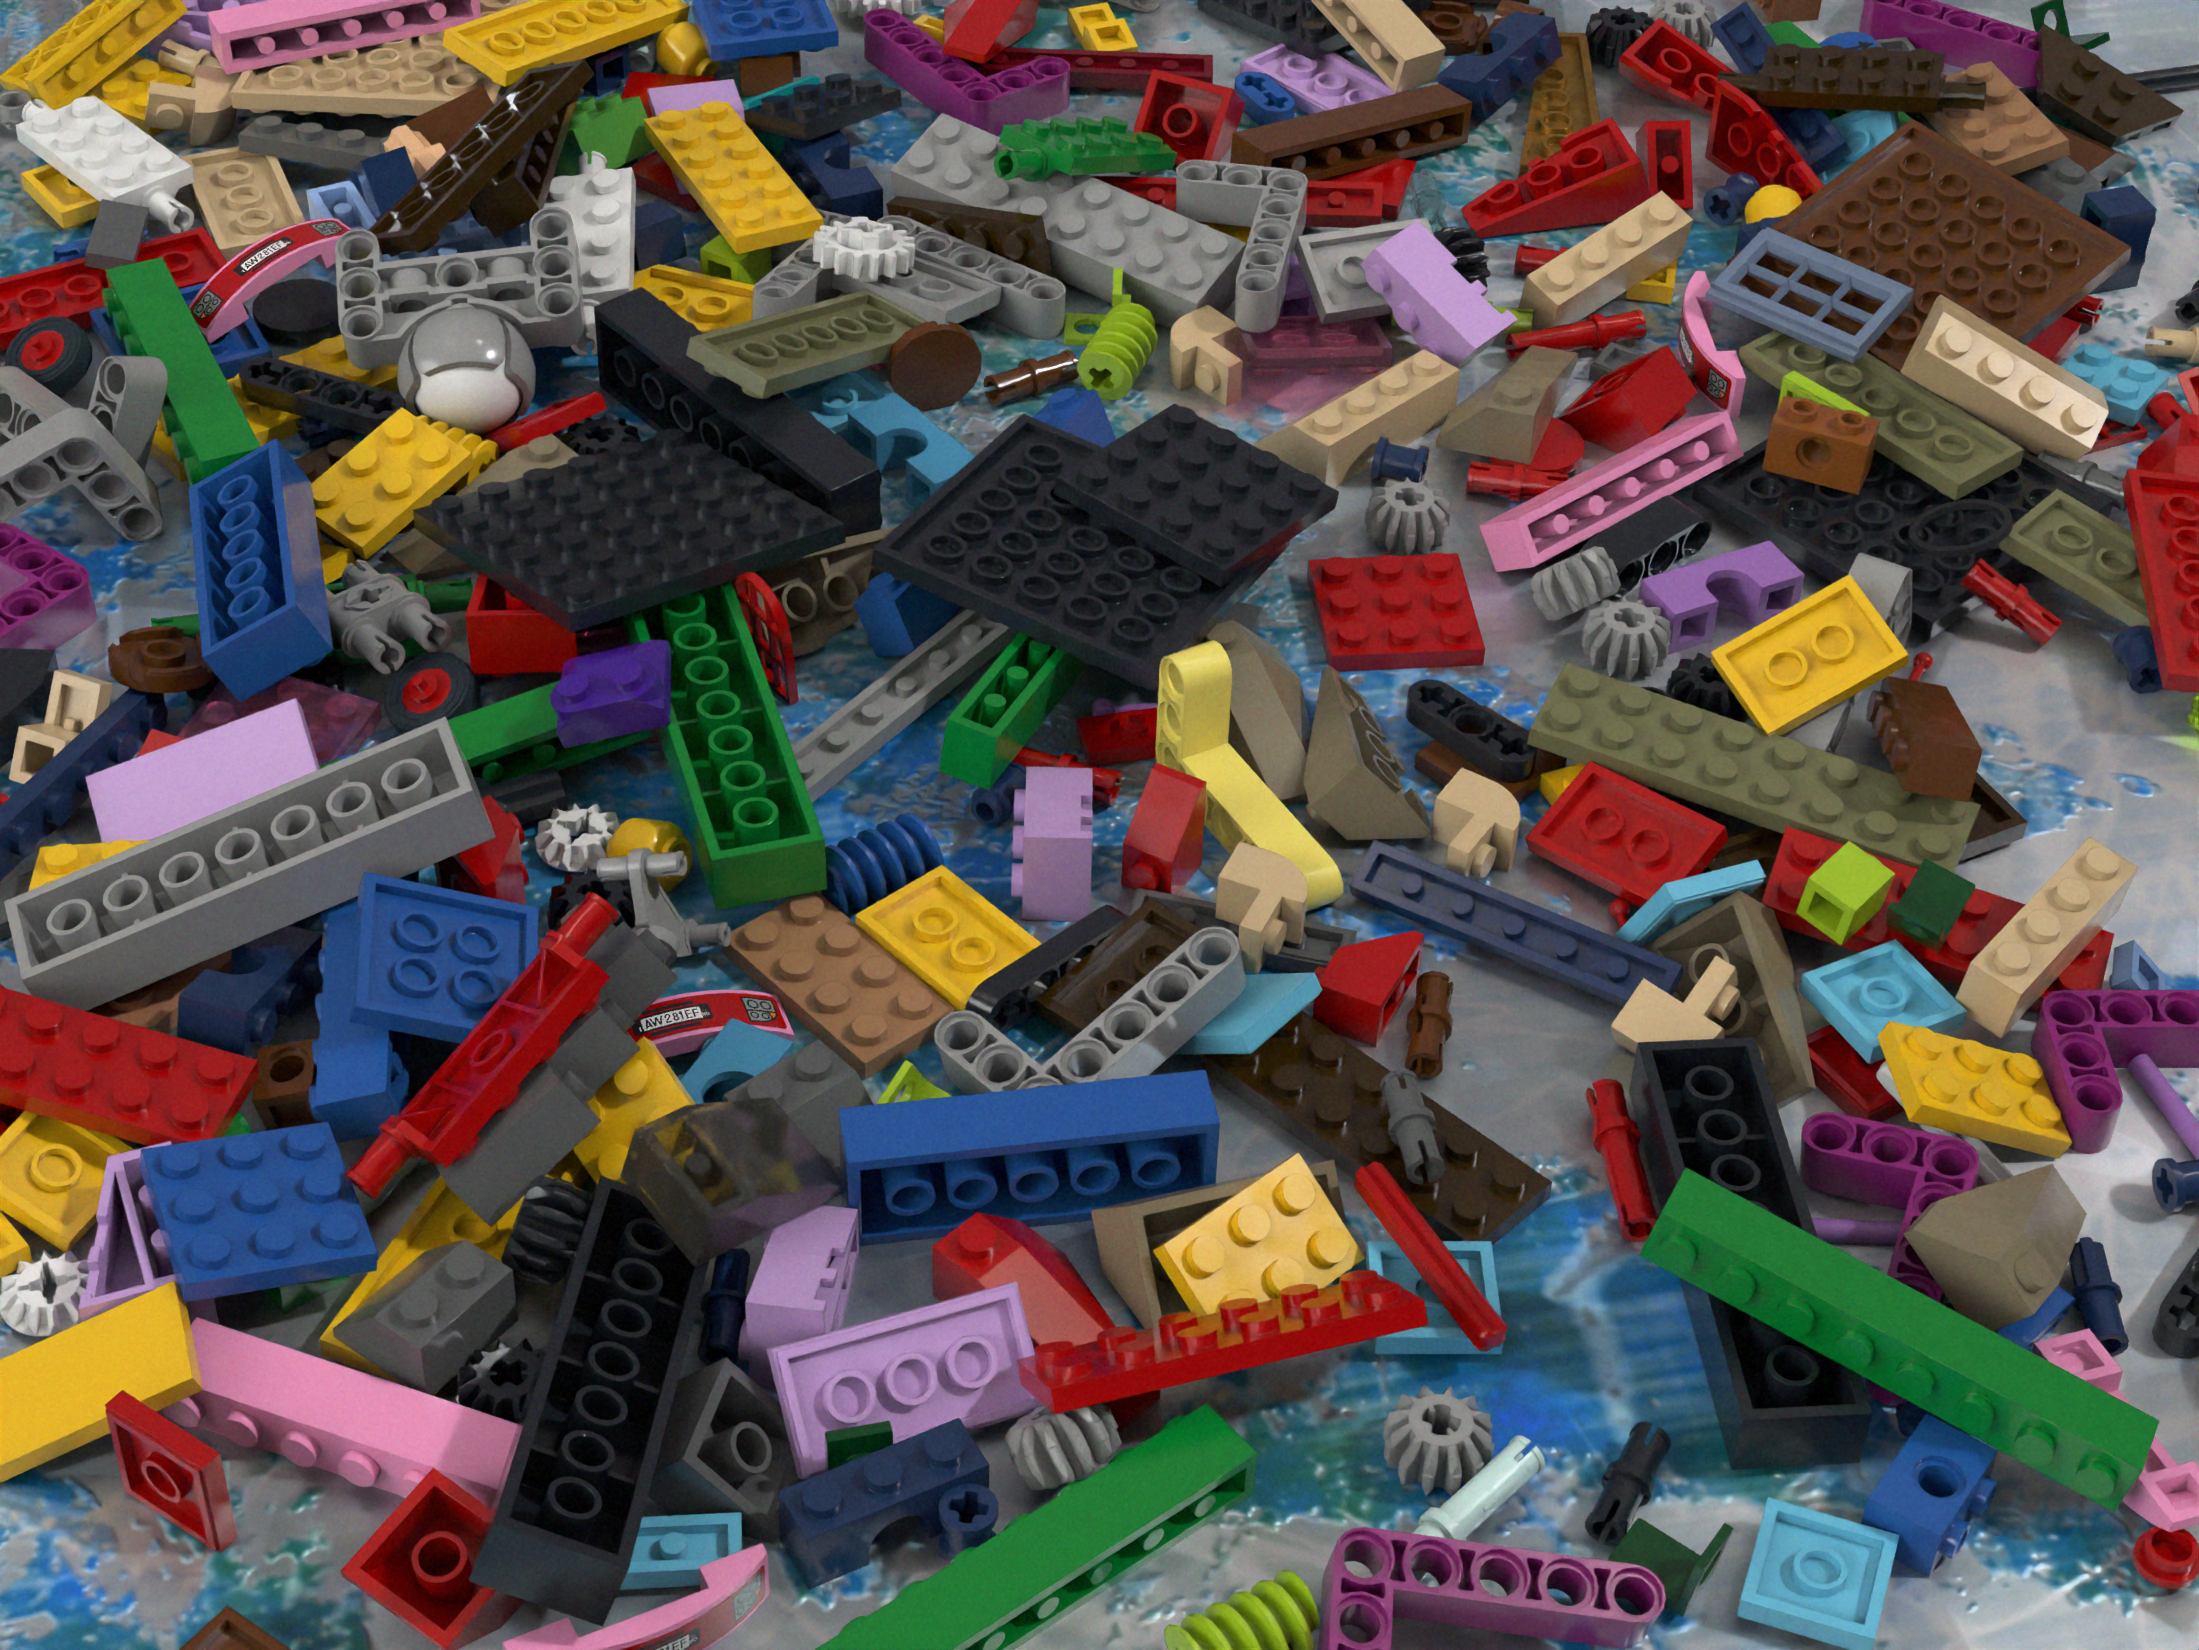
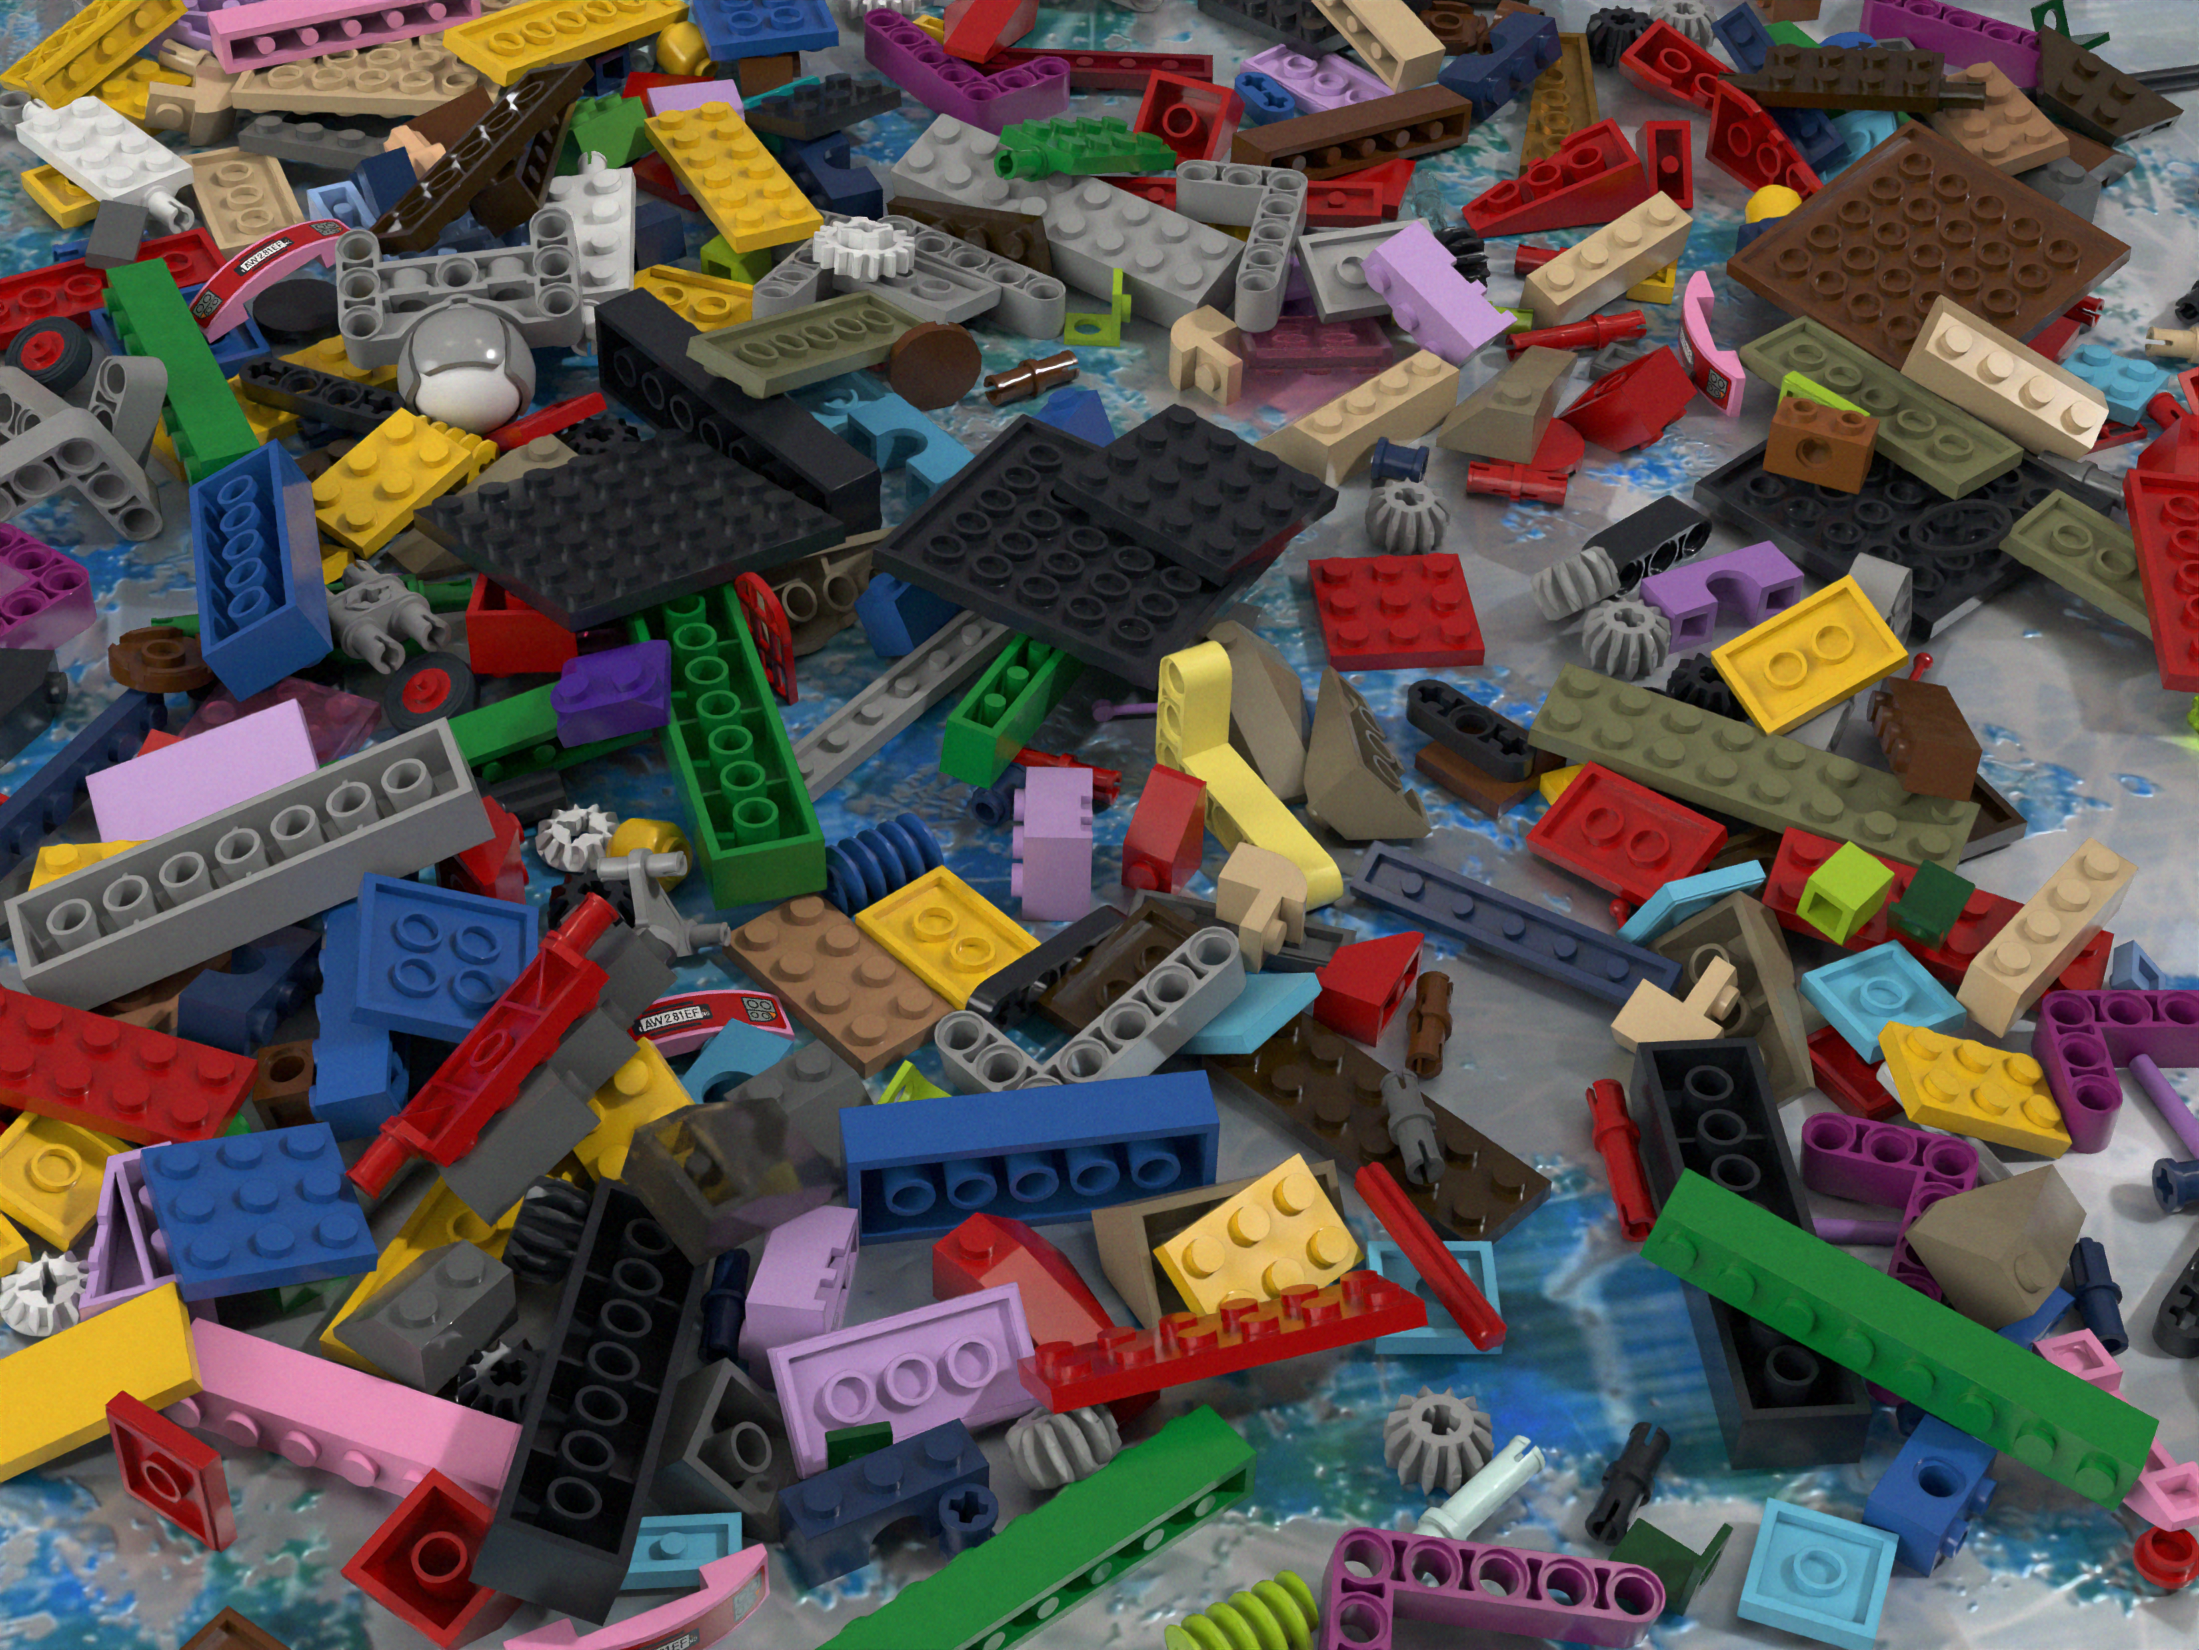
(71, 707): tan brick -> none
(1100, 30): yellow slope -> none
(1118, 351): lime piece -> none
(1118, 737): red plate -> none
(1477, 824): tan brick -> none
(1610, 491): bright pink brick -> none
(1726, 202): dark blue bush -> none
(1808, 329): sand blue piece -> none
(2011, 602): red pin -> none
(2130, 219): dark blue brick -> none
(2137, 652): dark blue bush -> none

